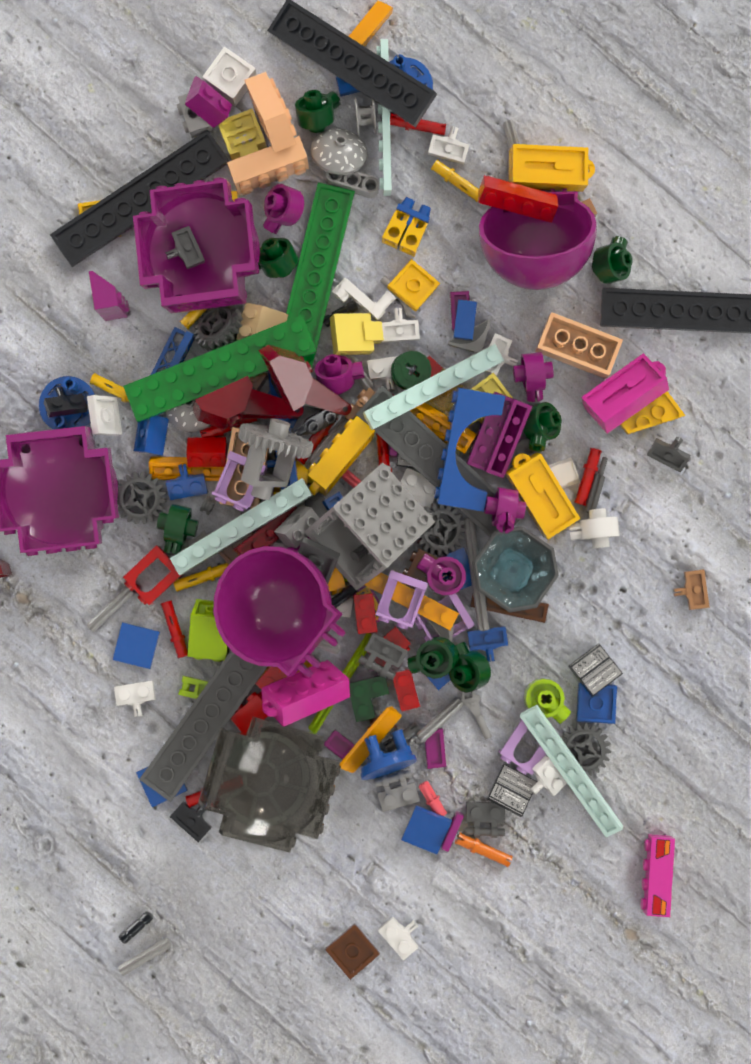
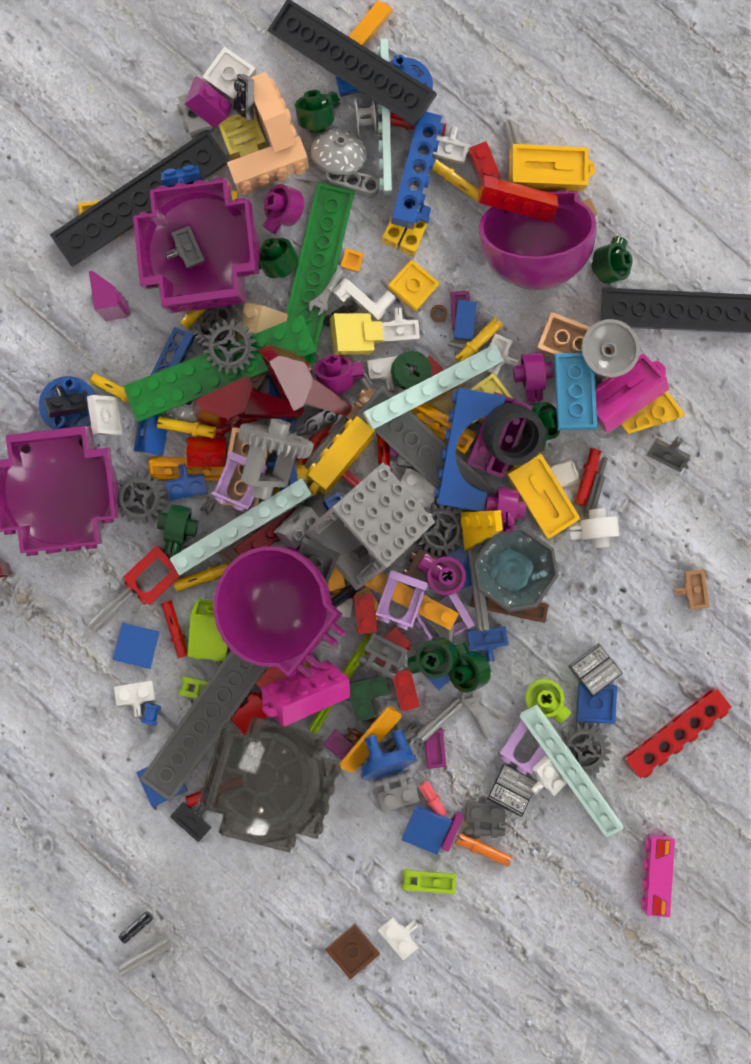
(150, 713): none -> blue bush
(185, 175): none -> blue plate
(187, 427): none -> yellow pin
(230, 355): none -> dark grey gear
(245, 96): none -> black tile
(322, 299): none -> light grey piece
(352, 260): none -> light orange plate
(354, 734): none -> reddish brown bush
(408, 217): none -> blue brick
(429, 881): none -> lime plate
(443, 316): none -> reddish brown bush
(473, 347): none -> yellow pin
(479, 526): none -> yellow wing
(482, 161): none -> red brick
(530, 445): none -> black tyre
(574, 393): none -> dark azure tile
(620, 341): none -> light grey dish
(720, 709): none -> red brick

